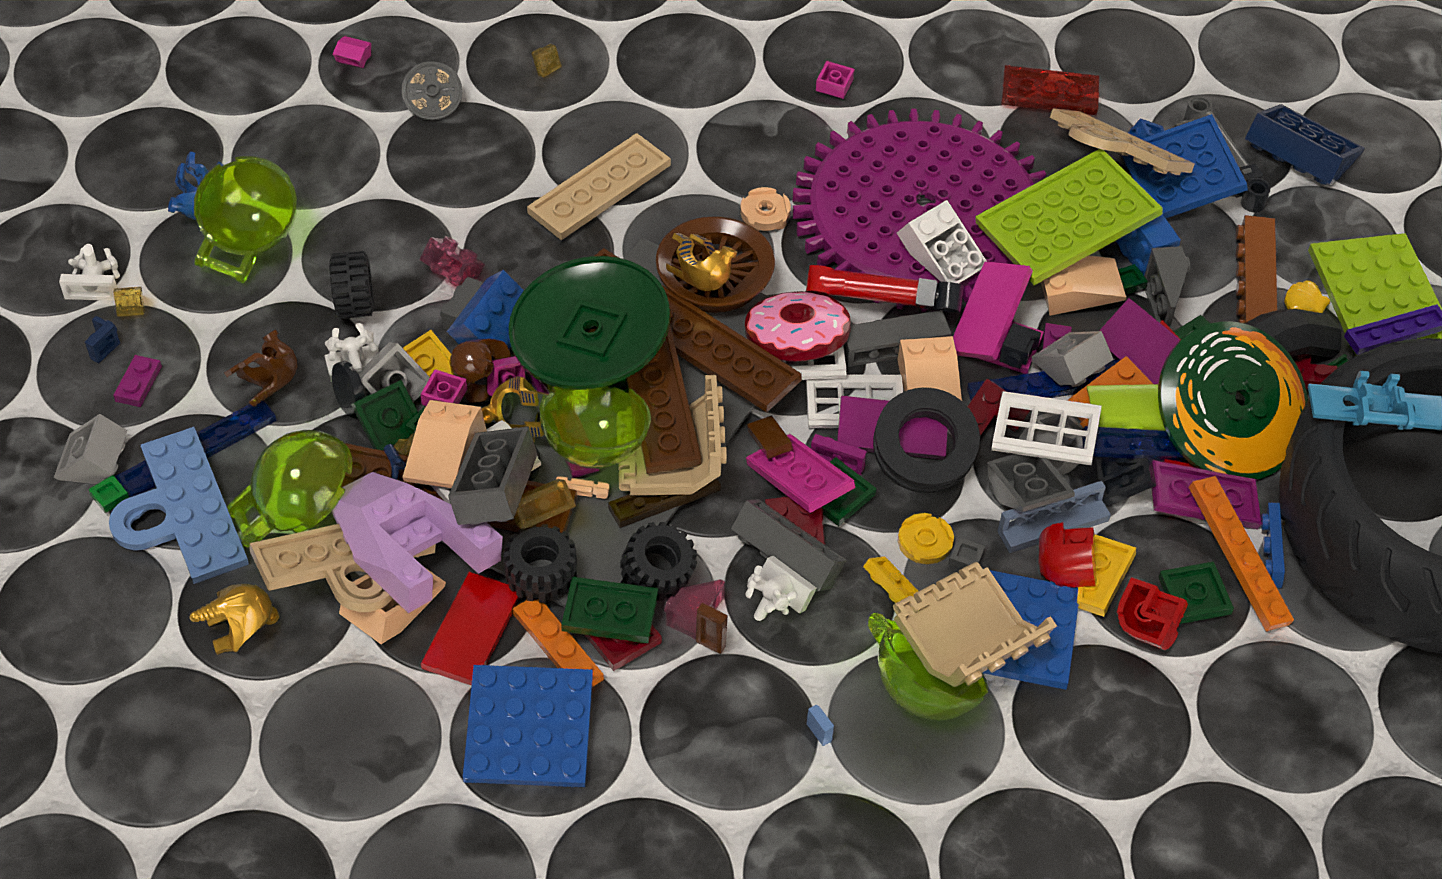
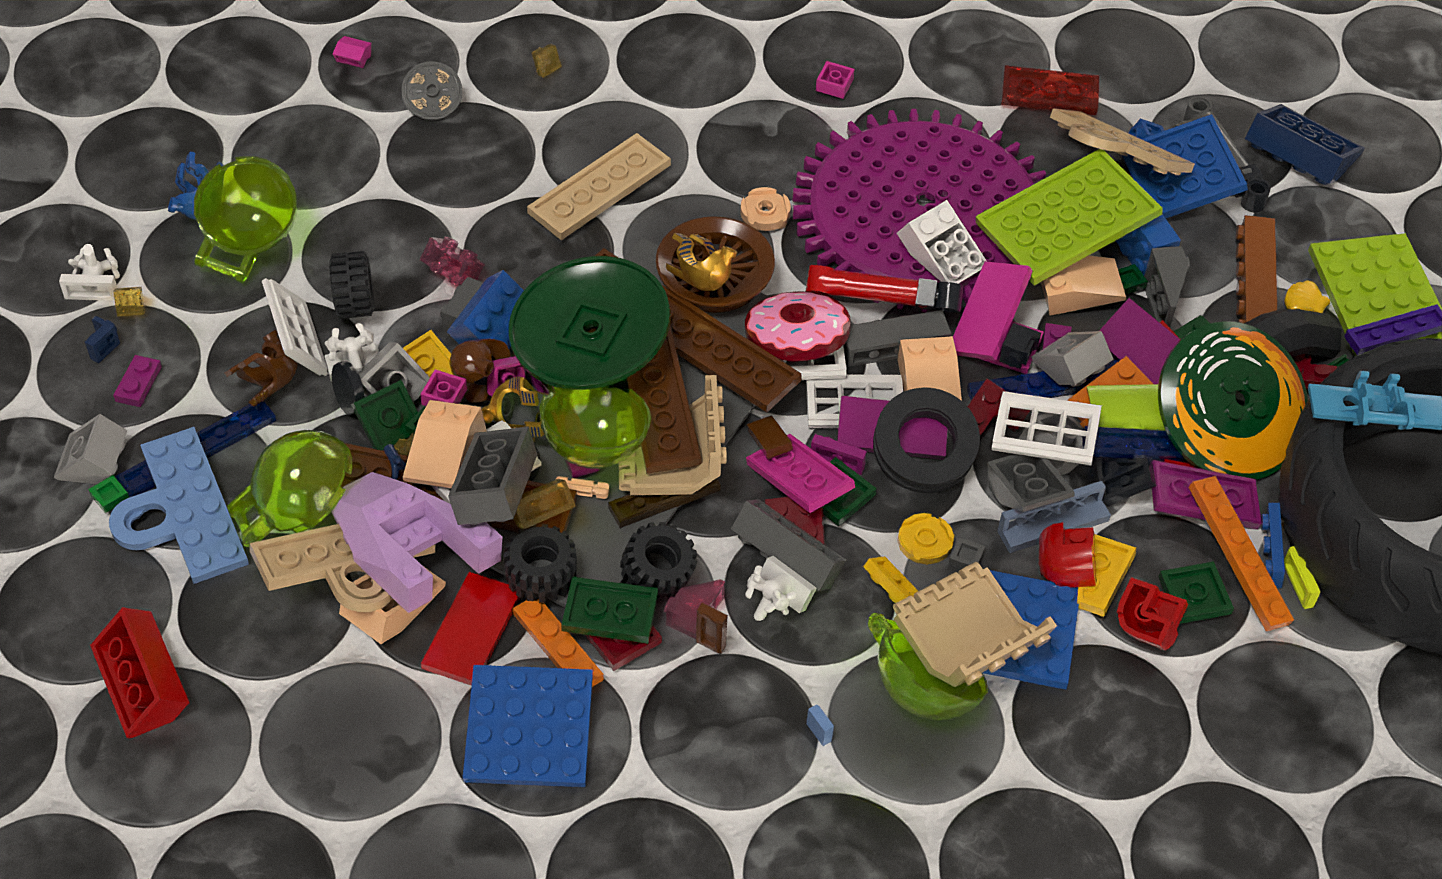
(138, 672): none -> red slope
(244, 608): pearl gold piece -> none
(298, 320): none -> white piece
(1301, 579): none -> neon yellow tile

